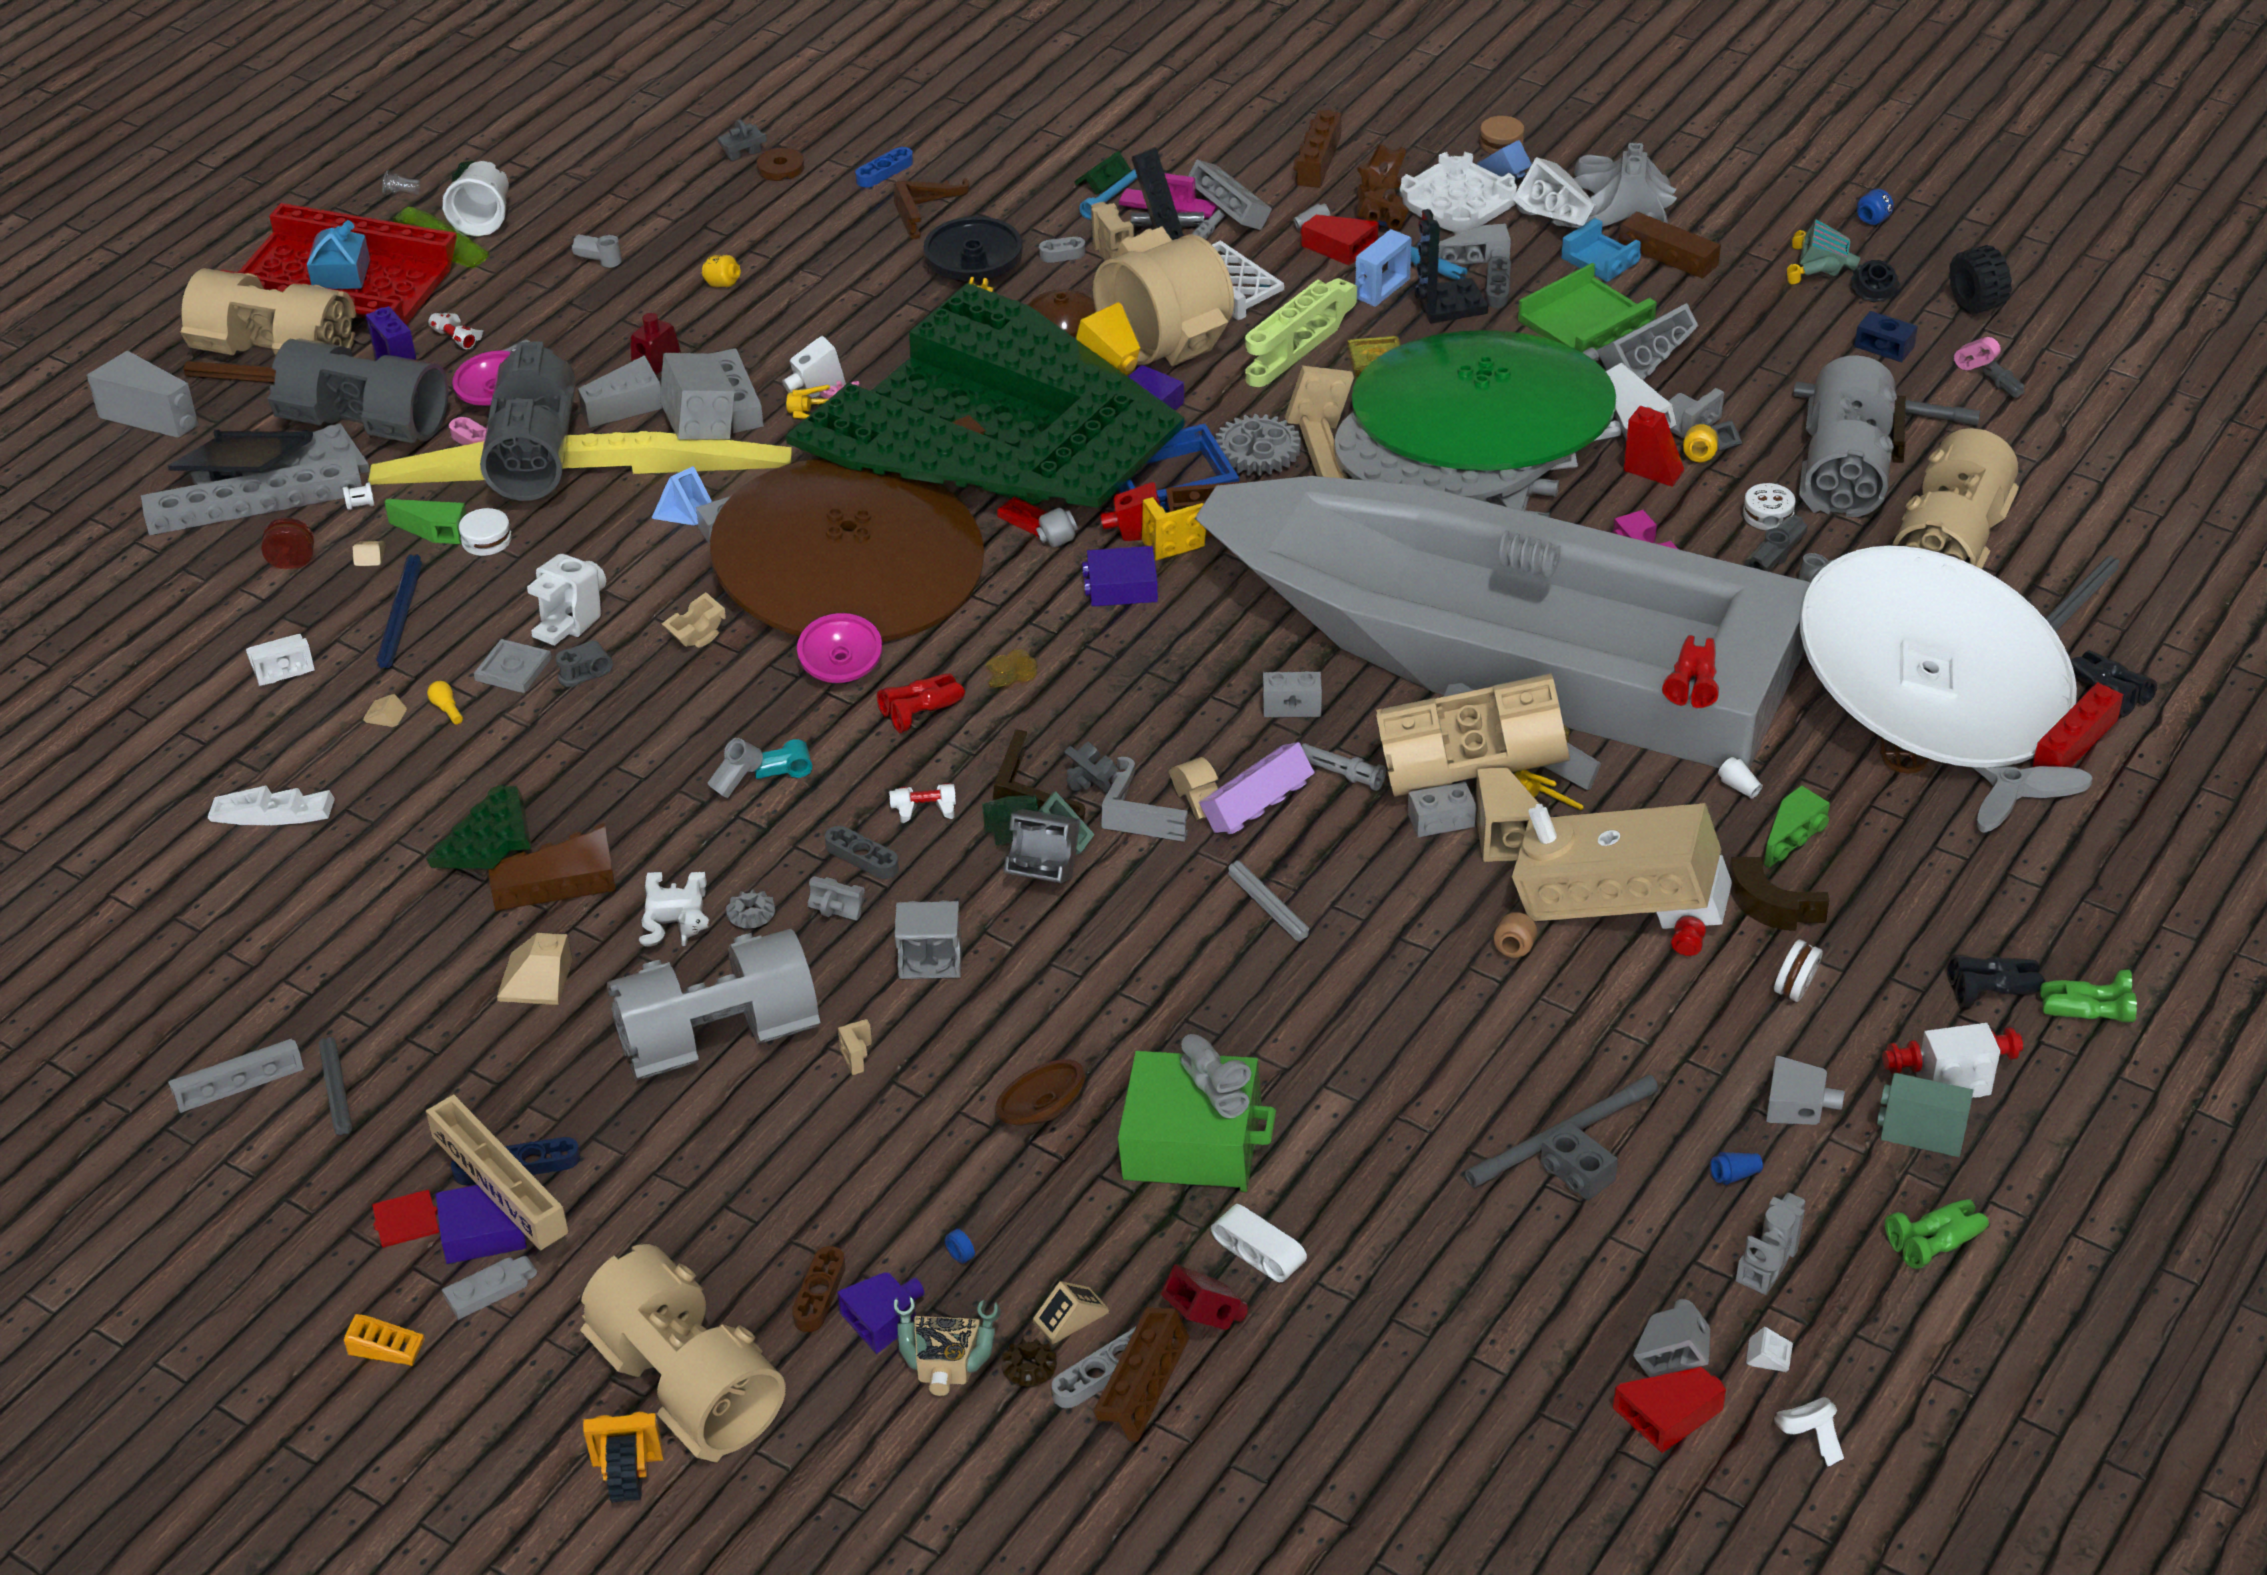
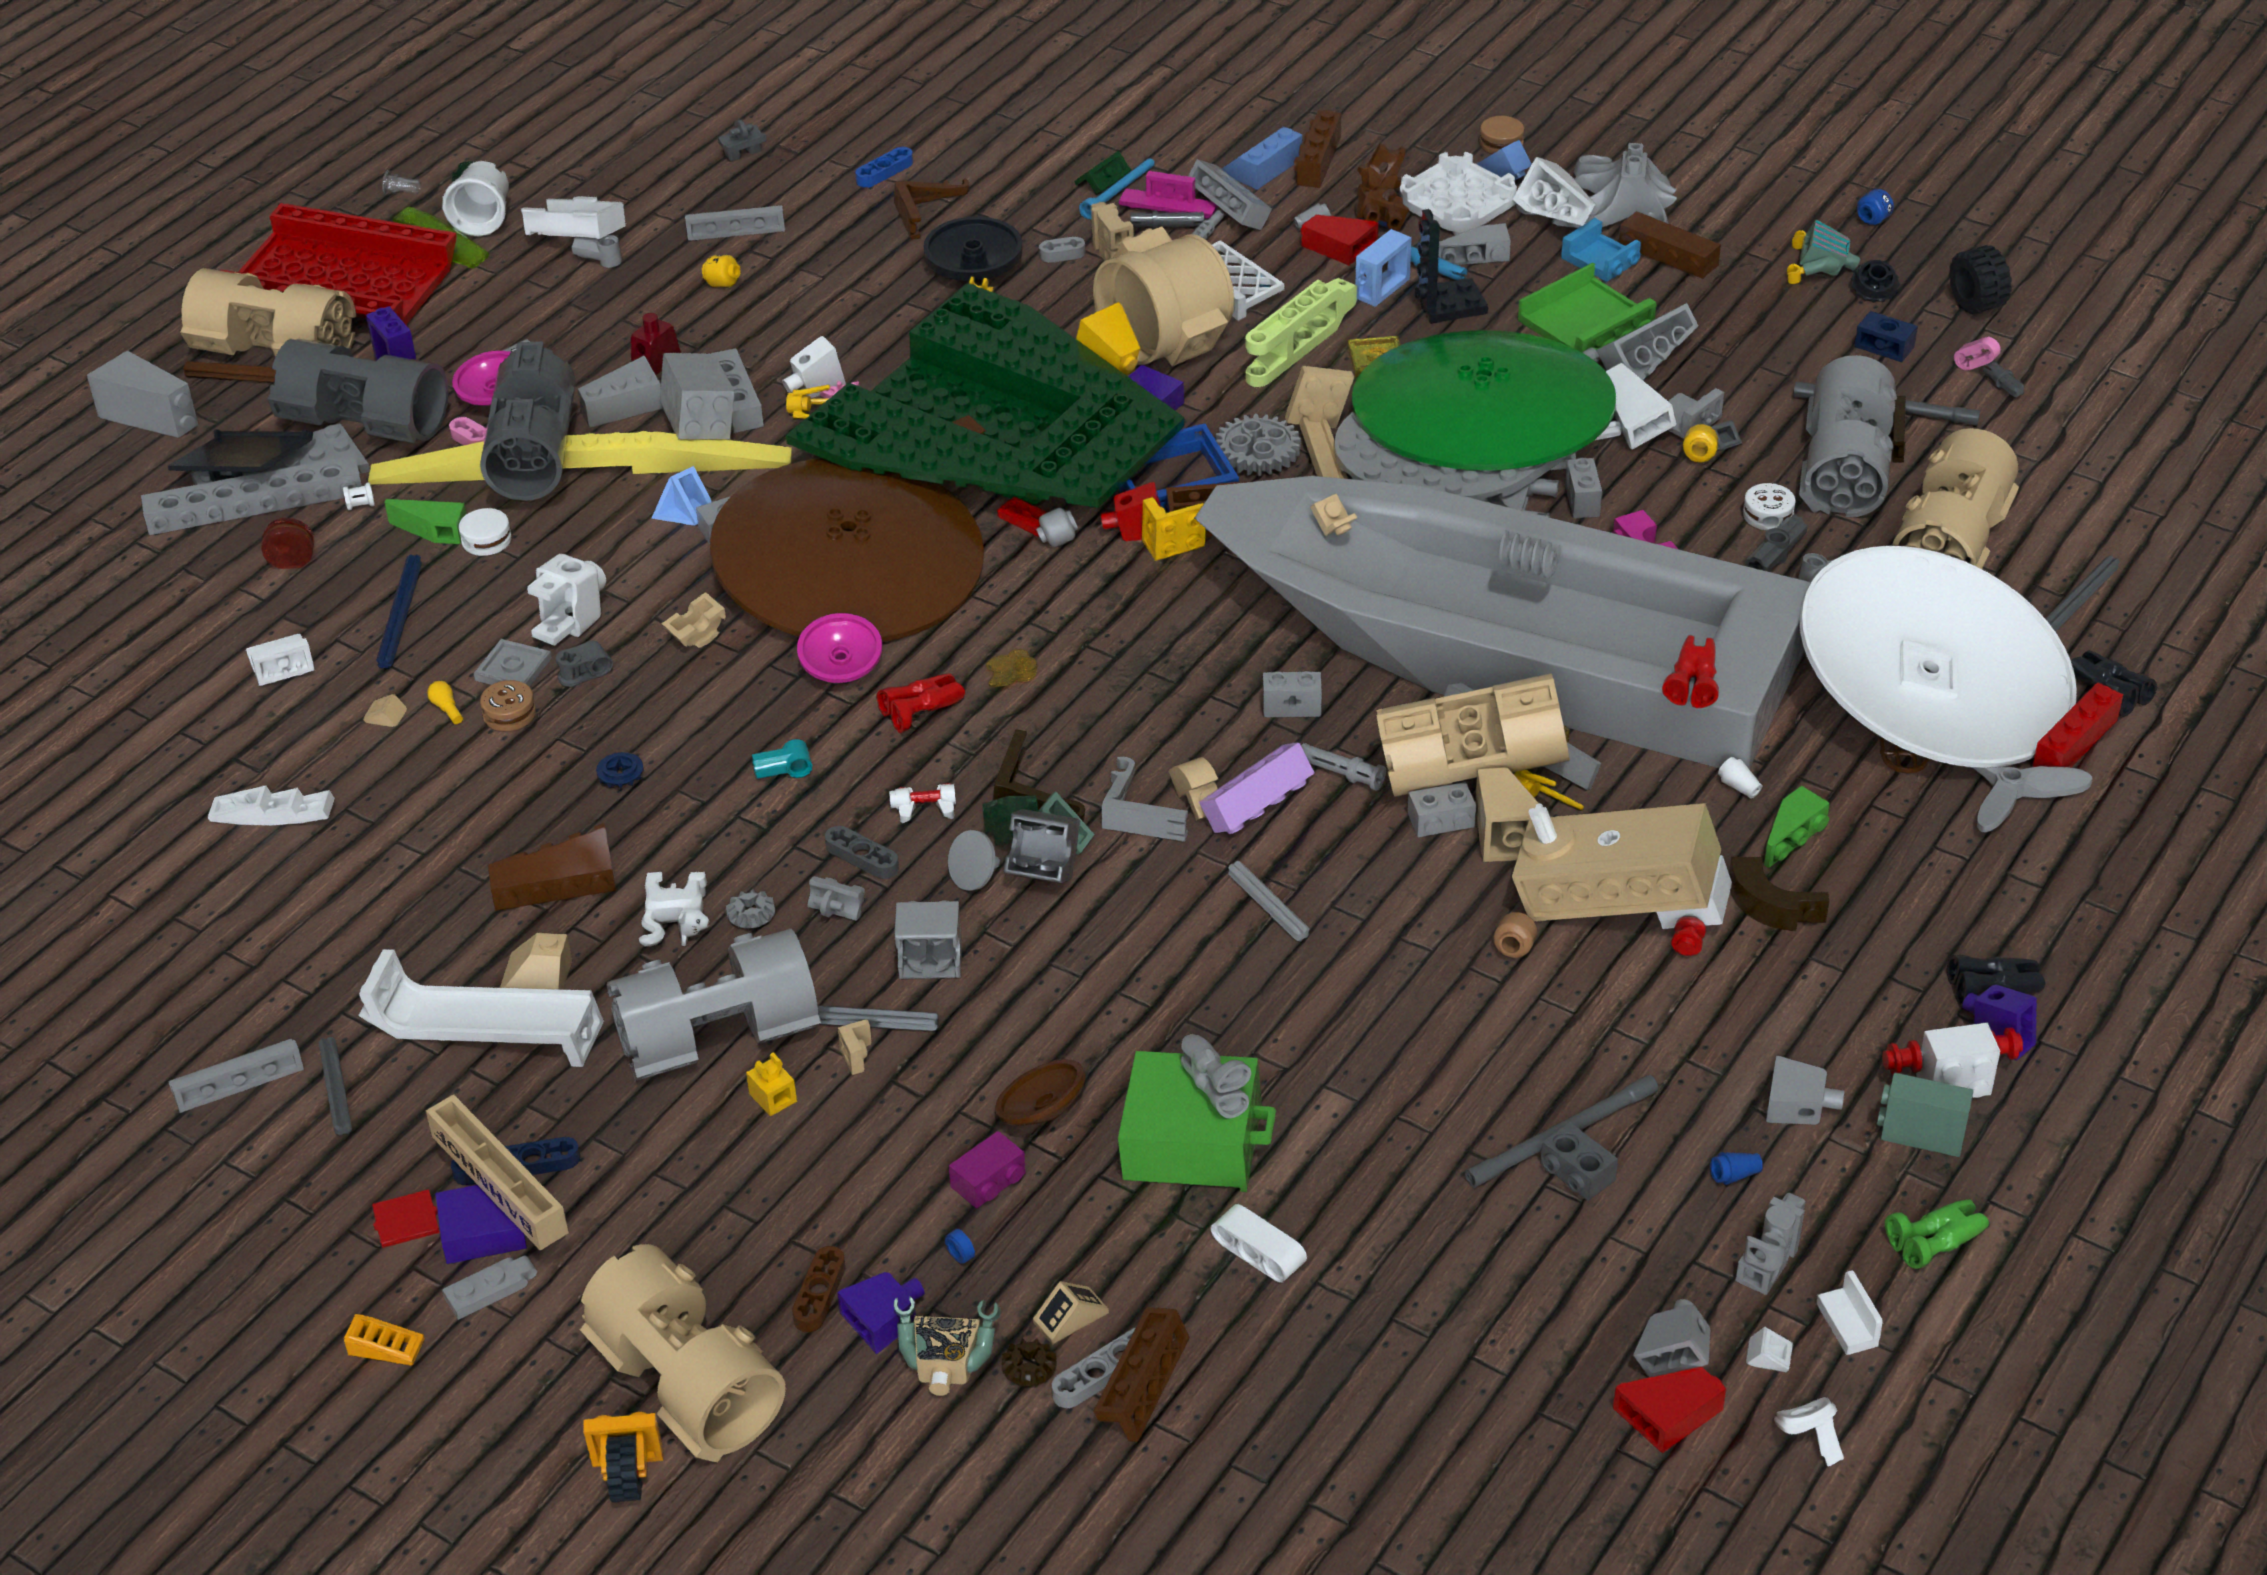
(338, 258): dark azure piece -> none
(368, 553): tan slope -> none
(449, 324): white piece -> none
(479, 1013): none -> white panel
(486, 833): dark green wing -> none
(507, 705): none -> medium nougat head
(575, 218): none -> white piece
(609, 766): none -> dark blue gear
(734, 223): none -> light grey fence
(739, 759): light grey piece -> none
(771, 1085): none -> yellow brick
(780, 163): reddish brown tile -> none
(879, 1018): none -> dark grey axle
(972, 860): none -> light grey shield
(987, 1169): none -> magenta brick
(1064, 308): reddish brown dish -> none
(1085, 769): dark grey hips -> none
(1120, 576): dark purple brick -> none
(1157, 192): black bracket -> none
(1213, 1303): dark red torso -> none
(1266, 159): none -> medium blue slope
(1332, 516): none -> tan bracket
(1503, 277): dark grey beam -> none
(1583, 488): none -> light grey brick
(1652, 448): red slope -> none
(1798, 970): white head -> none
(1851, 1315): none -> white panel
(2005, 1009): none -> dark purple torso
(2091, 1001): bright green piece -> none

